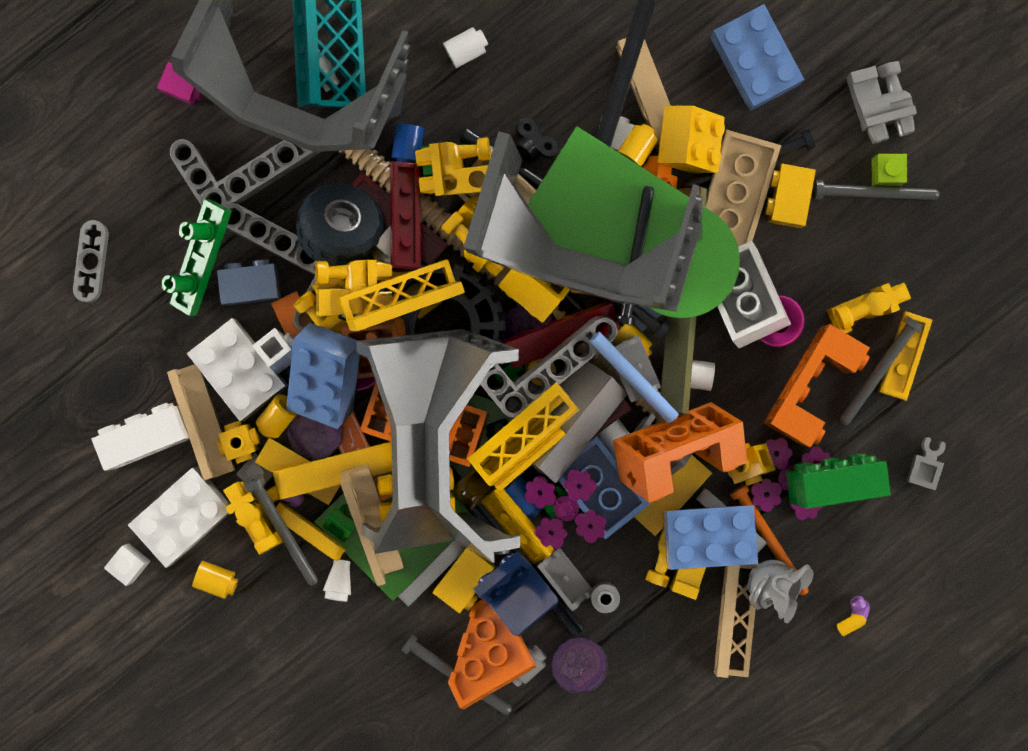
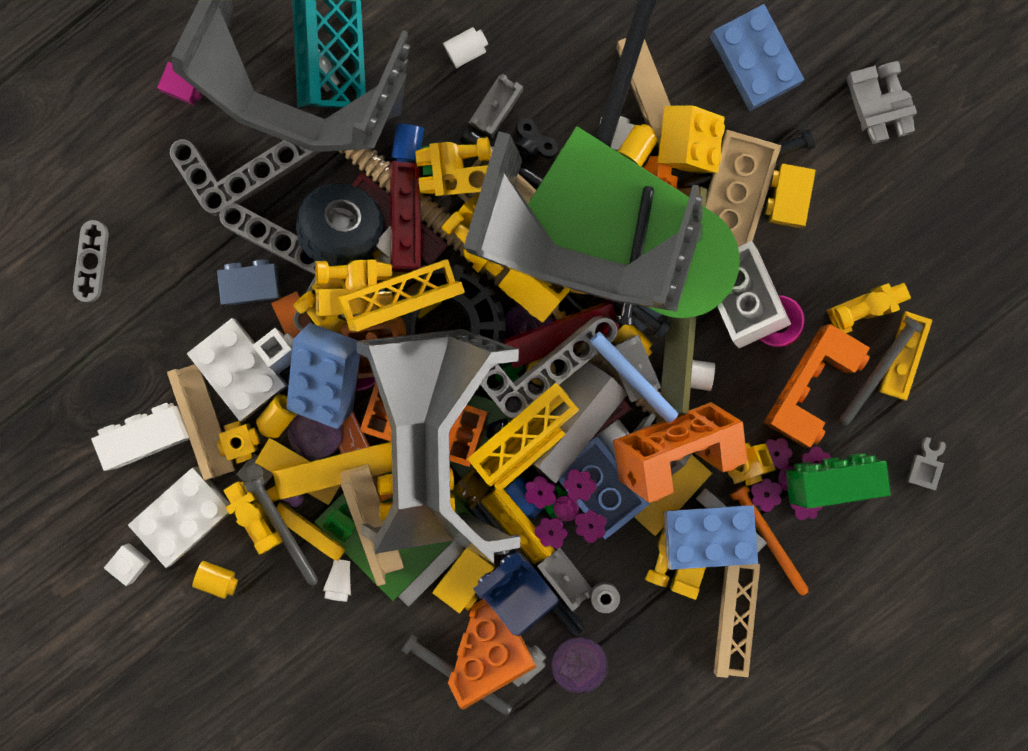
(200, 257): green plate -> none
(496, 105): none -> light grey hinge
(778, 585): light grey helmet -> none
(821, 189): dark grey bar -> none
(858, 618): arm -> none
(889, 170): lime brick -> none

